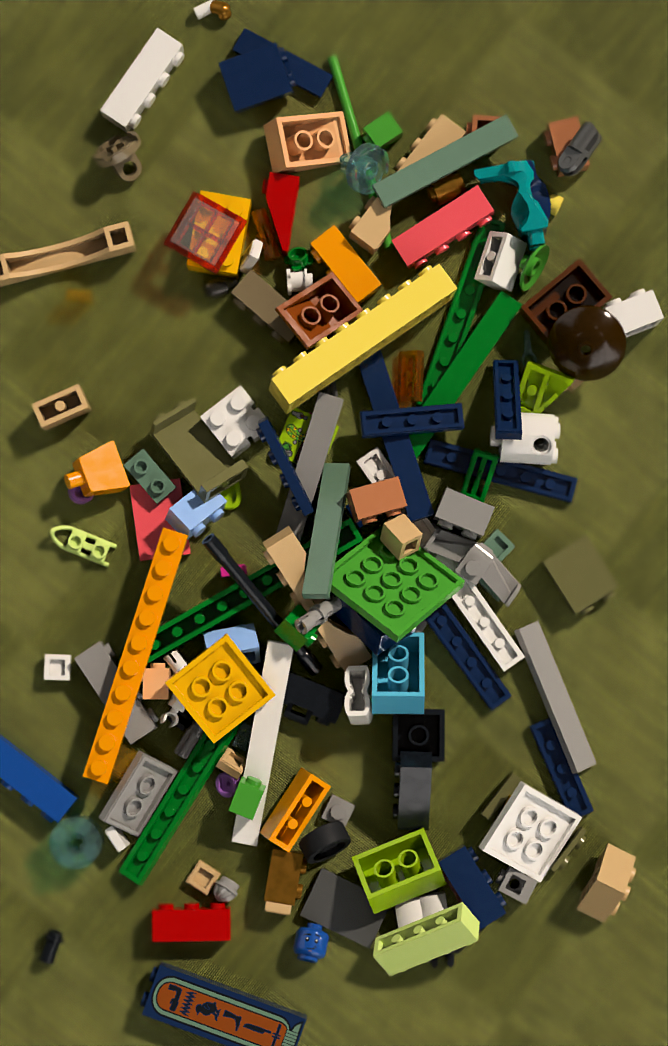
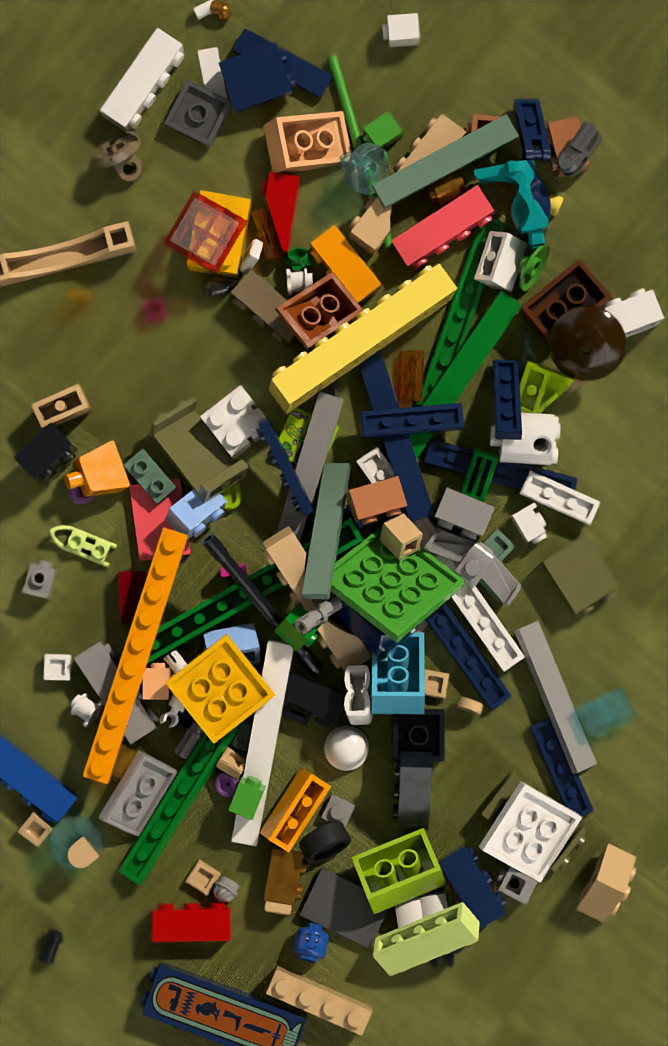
(36, 828): none -> tan plate
(42, 589): none -> light grey brick
(46, 454): none -> black brick
(82, 853): none -> tan tile
(85, 709): none -> white brick
(117, 838): white tile -> none
(130, 590): none -> dark red slope
(149, 305): none -> clear pink plate
(198, 113): none -> dark grey plate
(211, 71): none -> white sticker
(319, 1000): none -> tan brick
(346, 748): none -> white helmet
(401, 30): none -> white brick
(436, 684): none -> tan tile
(469, 705): none -> tan tile
(530, 524): none -> white brick
(531, 129): none -> dark blue plate
(559, 497): none -> white tile
(605, 712): none -> clear light blue brick

